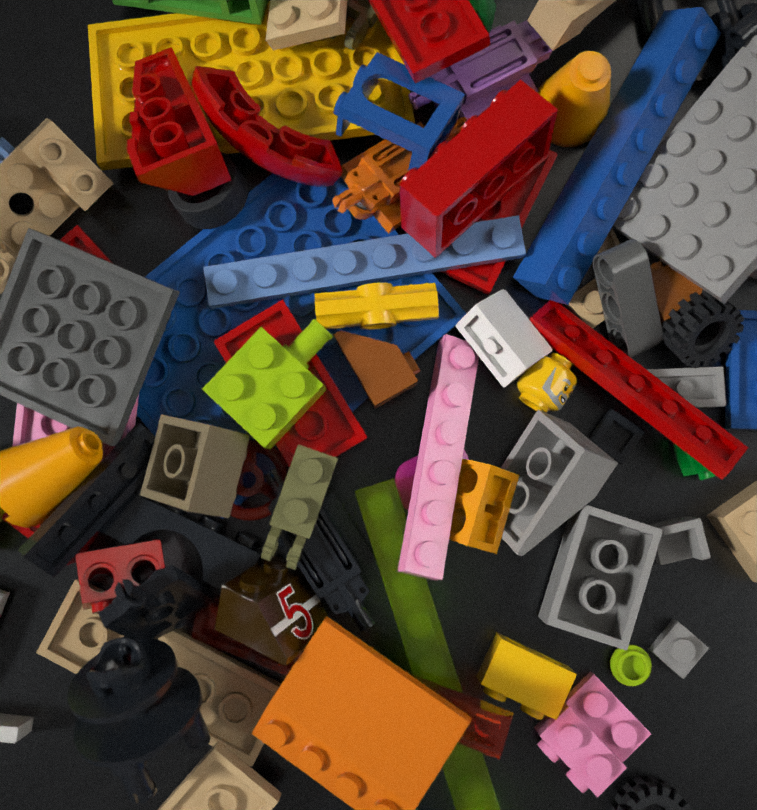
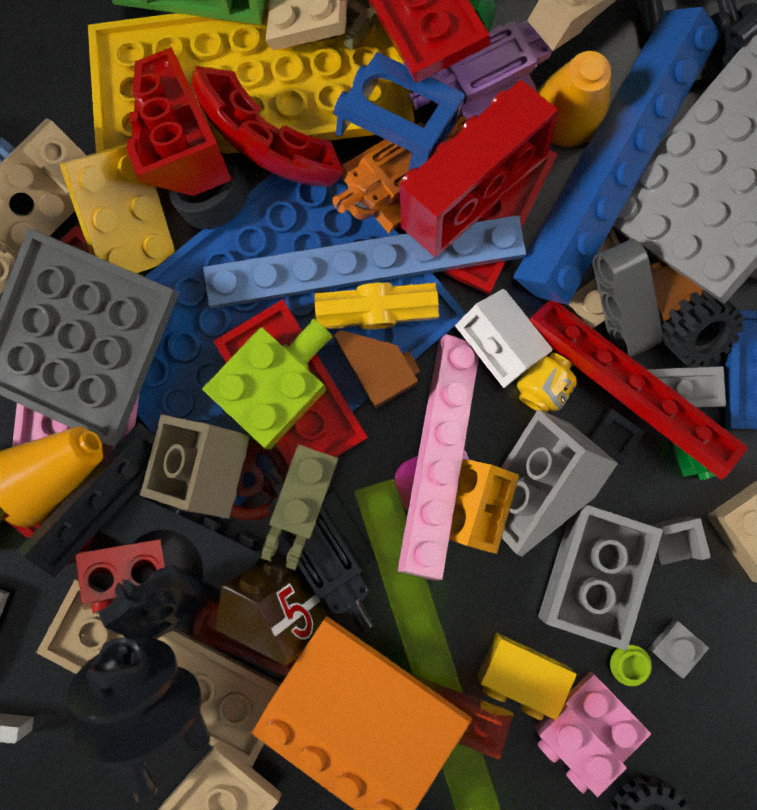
(117, 211): none -> yellow plate

